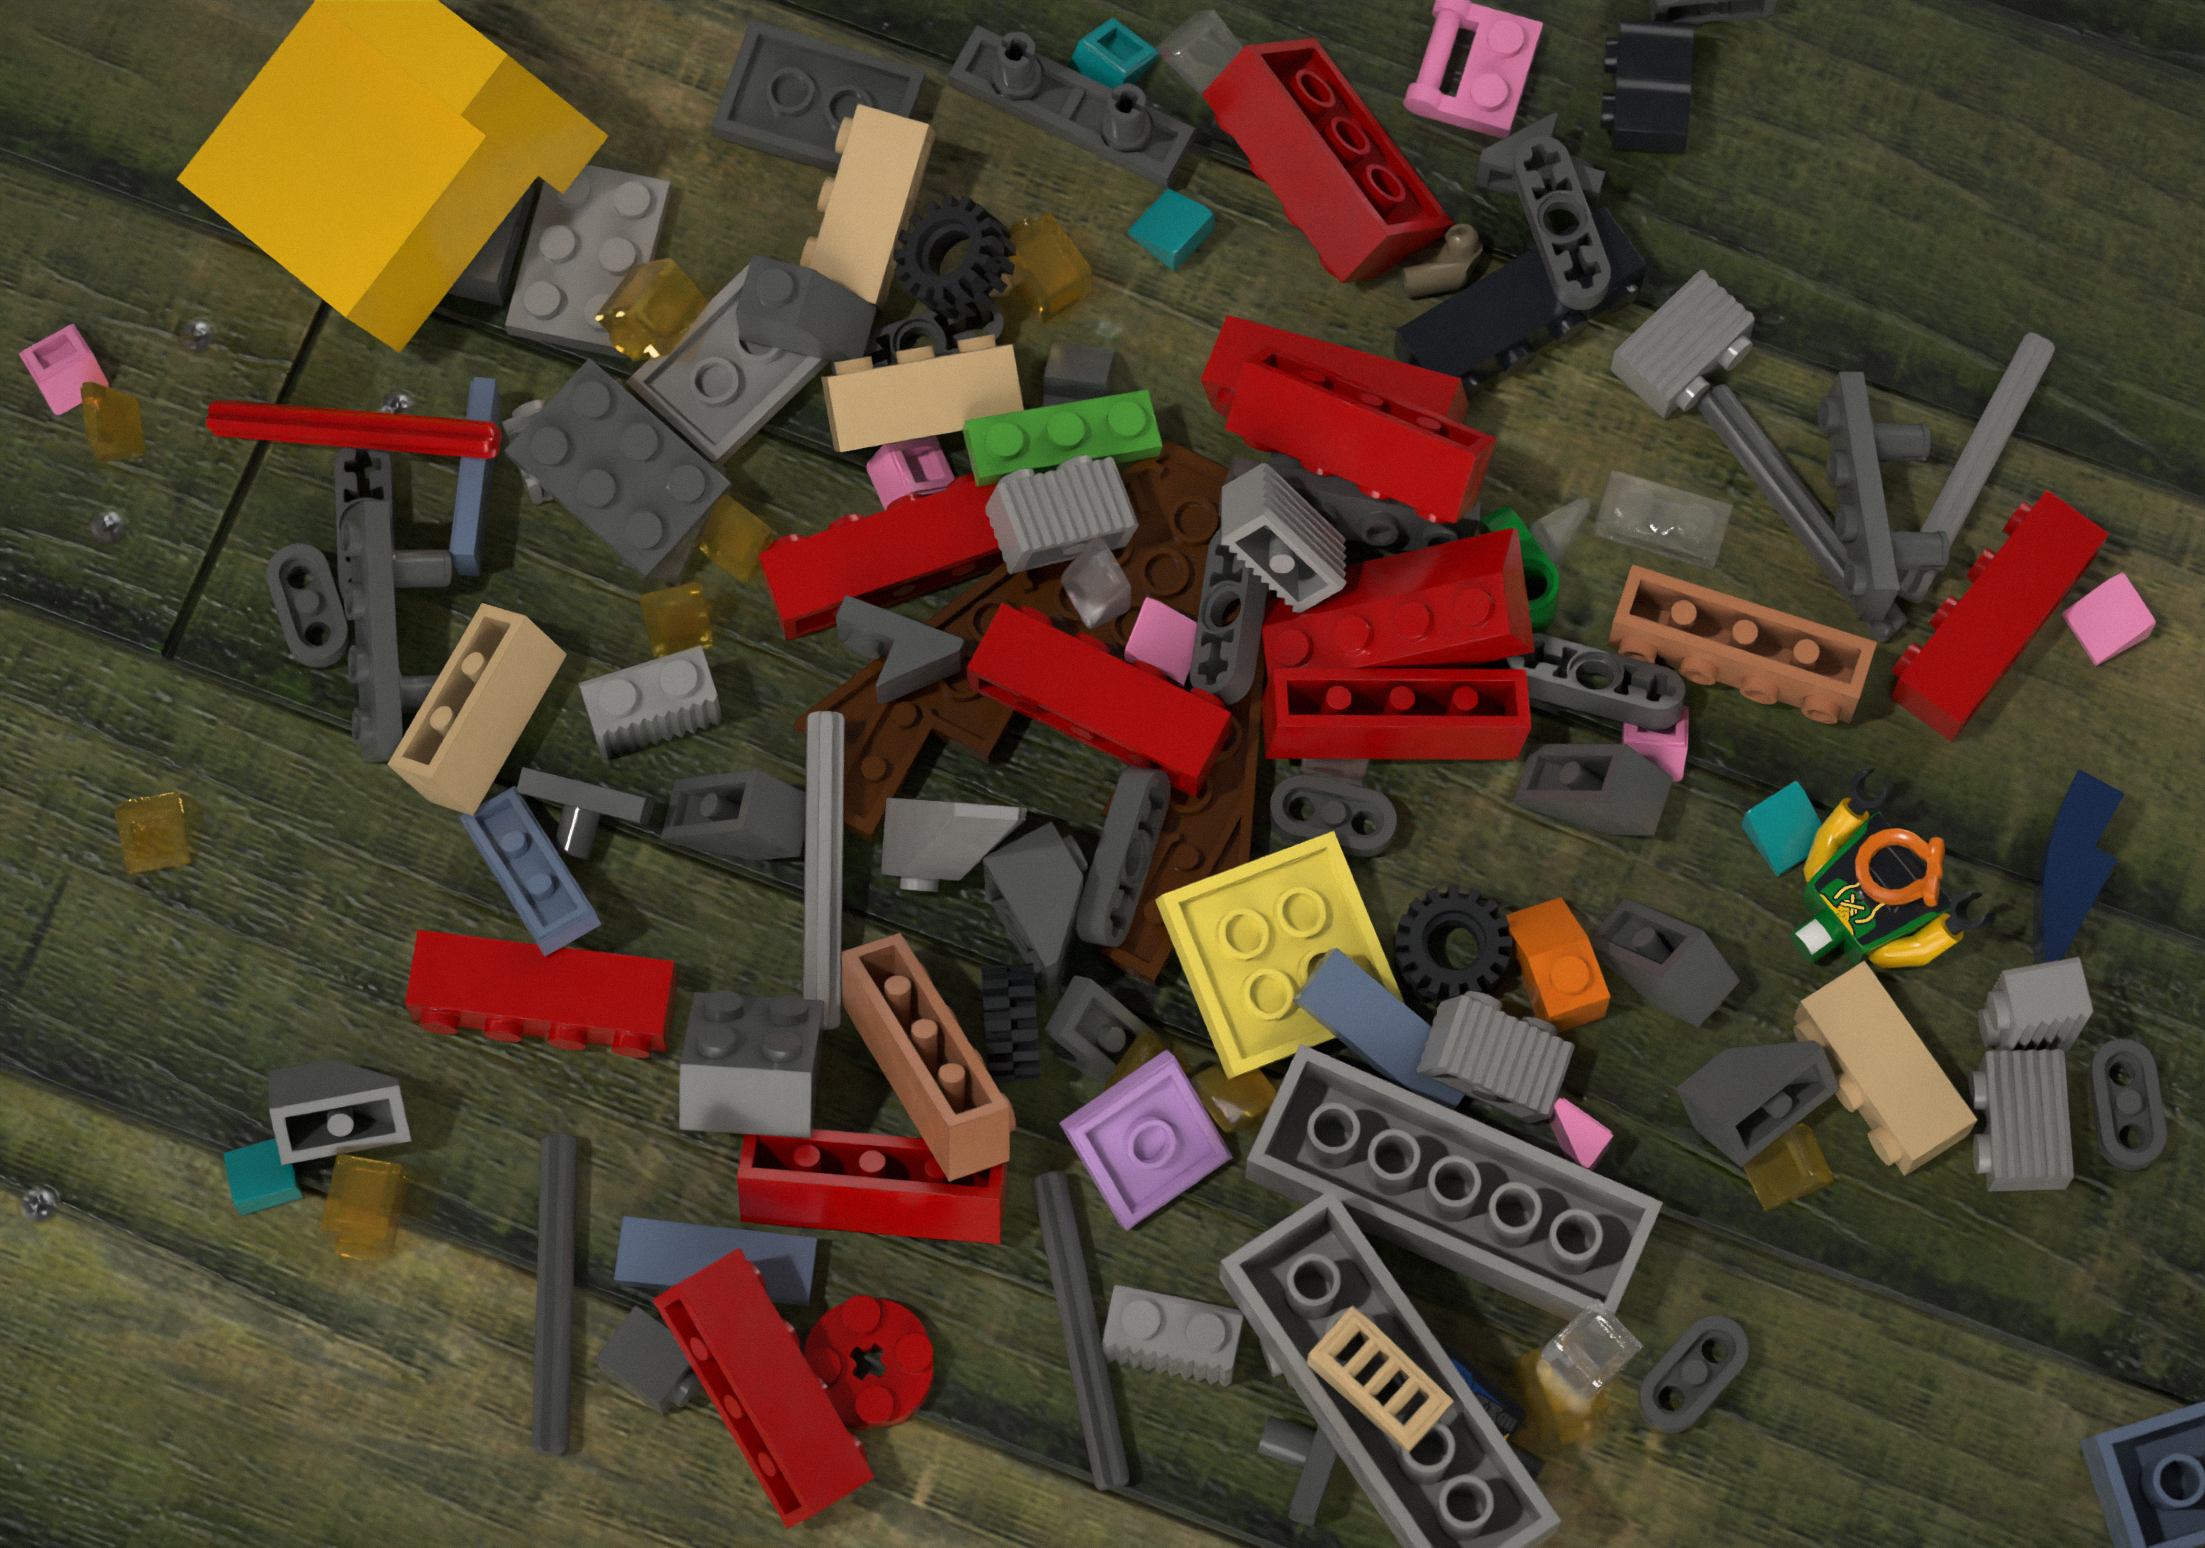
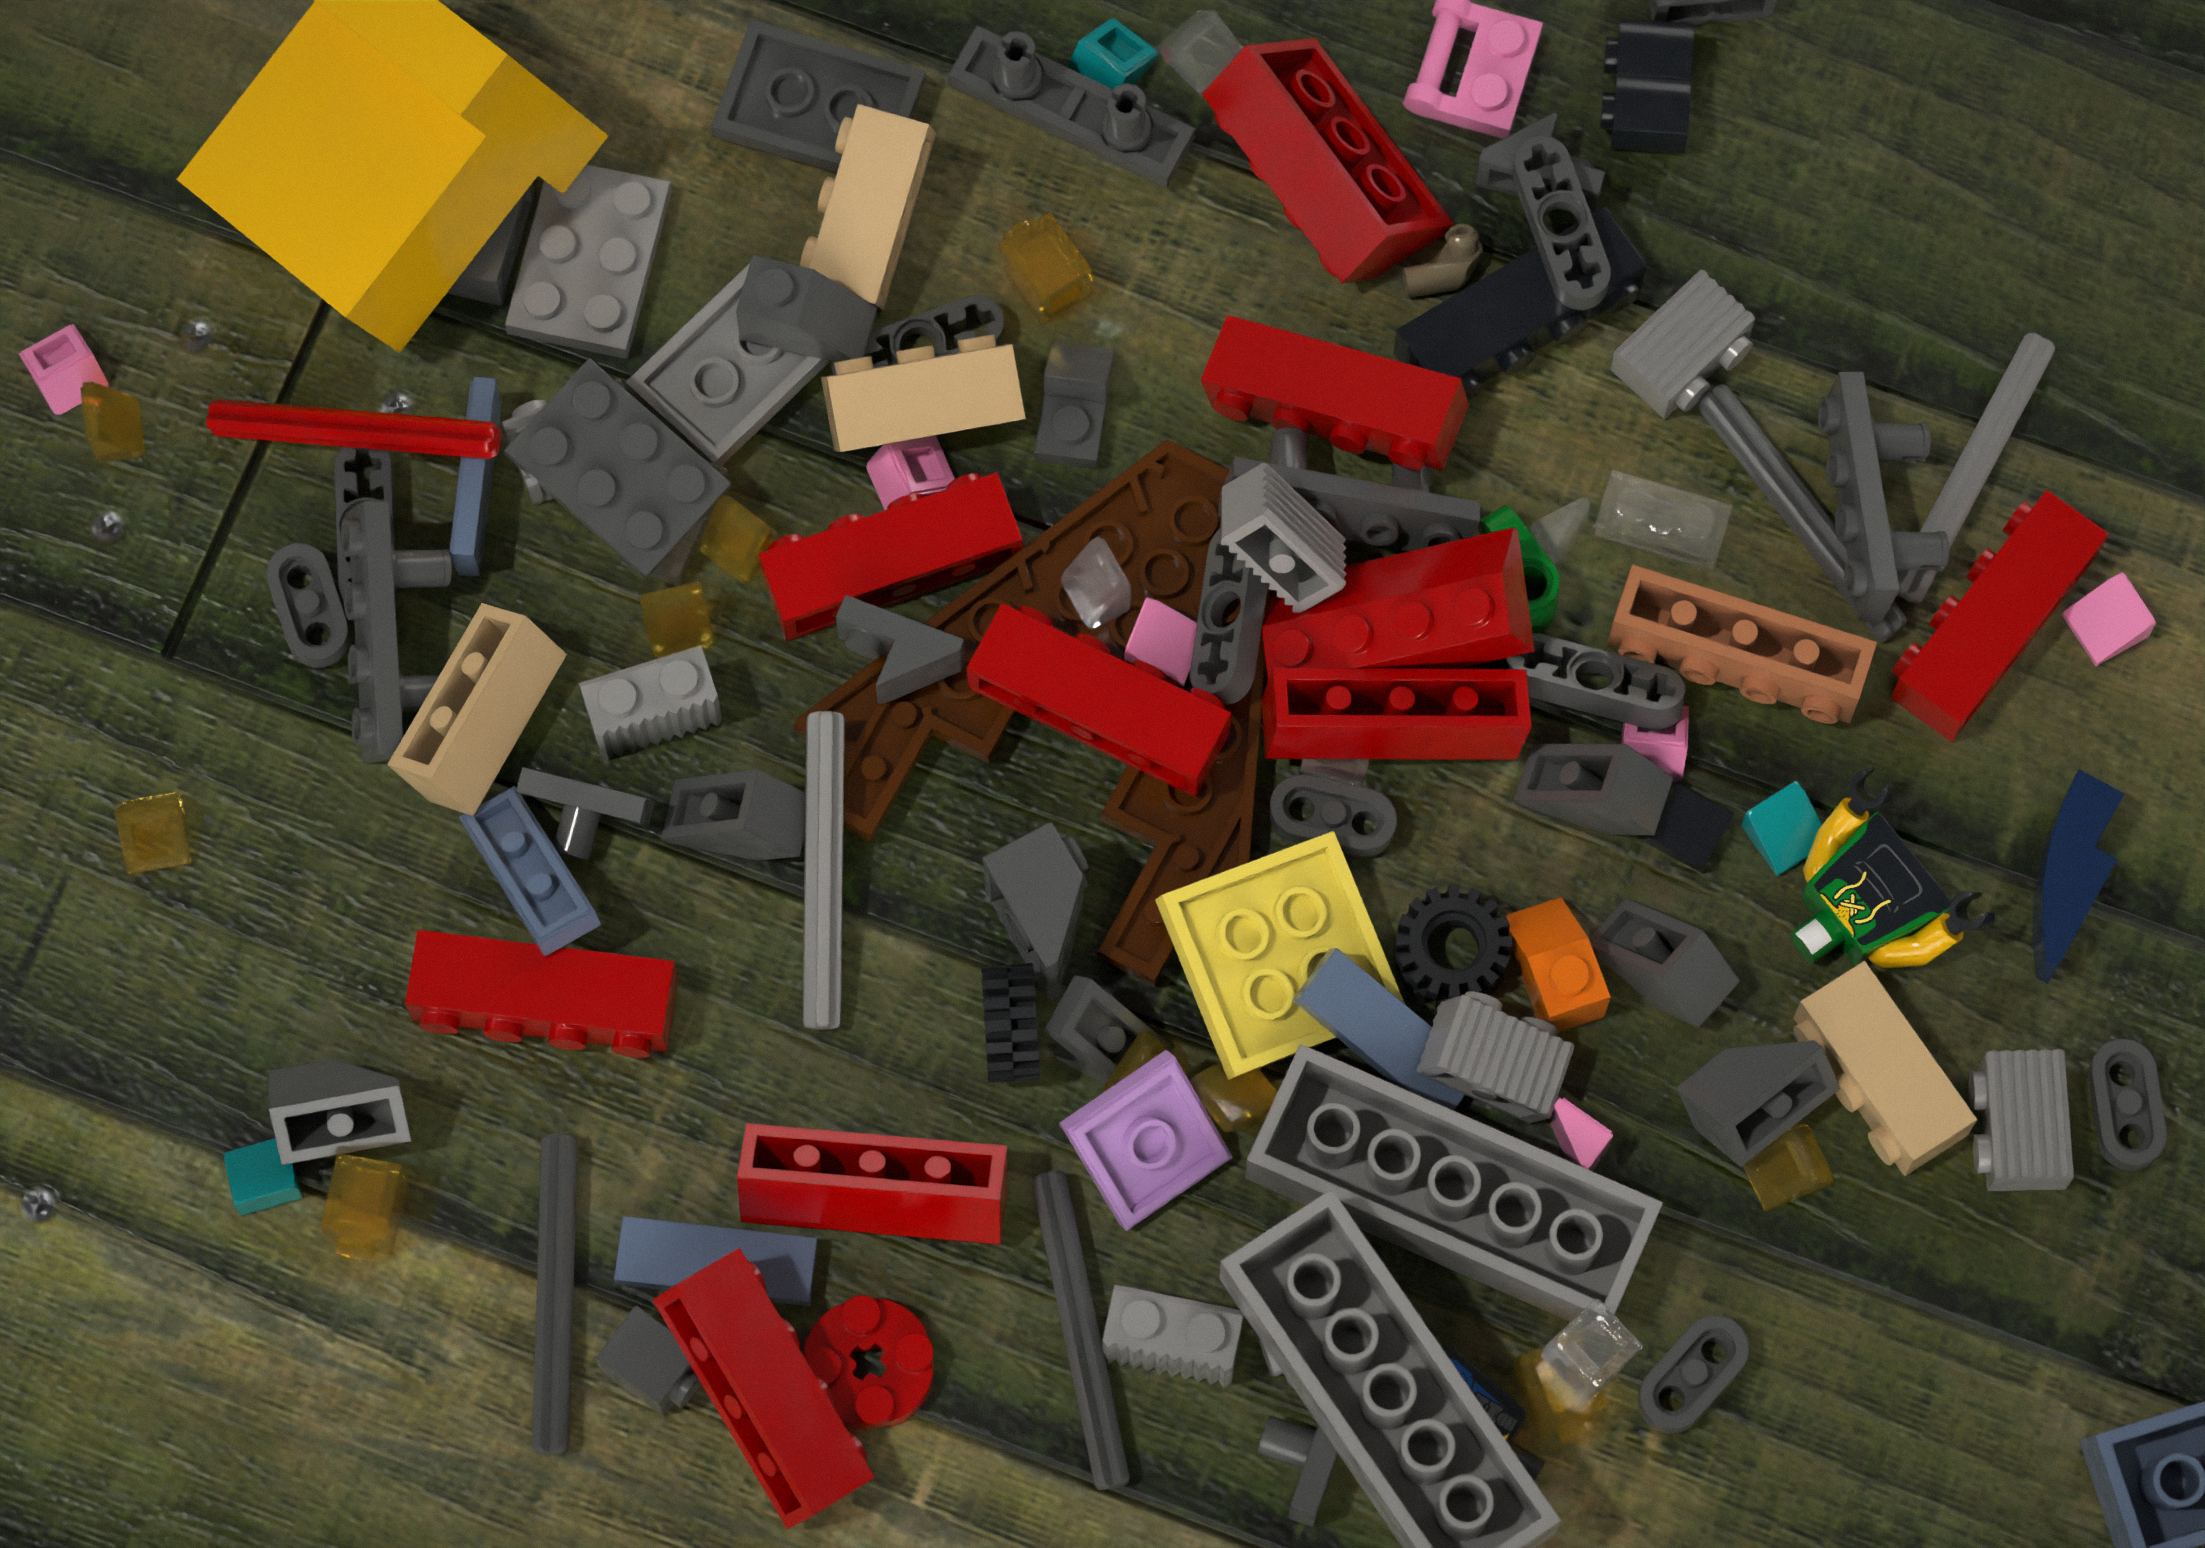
(651, 310): clear yellow brick -> none
(751, 1064): dark grey brick -> none
(926, 1057): nougat brick -> none
(941, 839): light grey wedge -> none
(976, 274): black tyre -> none
(1047, 436): bright green plate -> none
(1059, 512): light grey brick -> none
(1123, 856): dark grey beam -> none
(1173, 228): teal slope -> none
(1360, 435): red brick -> none
(1375, 1342): tan slope -> none
(1690, 828): none -> black tile
(1926, 887): orange piece -> none
(2036, 1007): light grey brick -> none

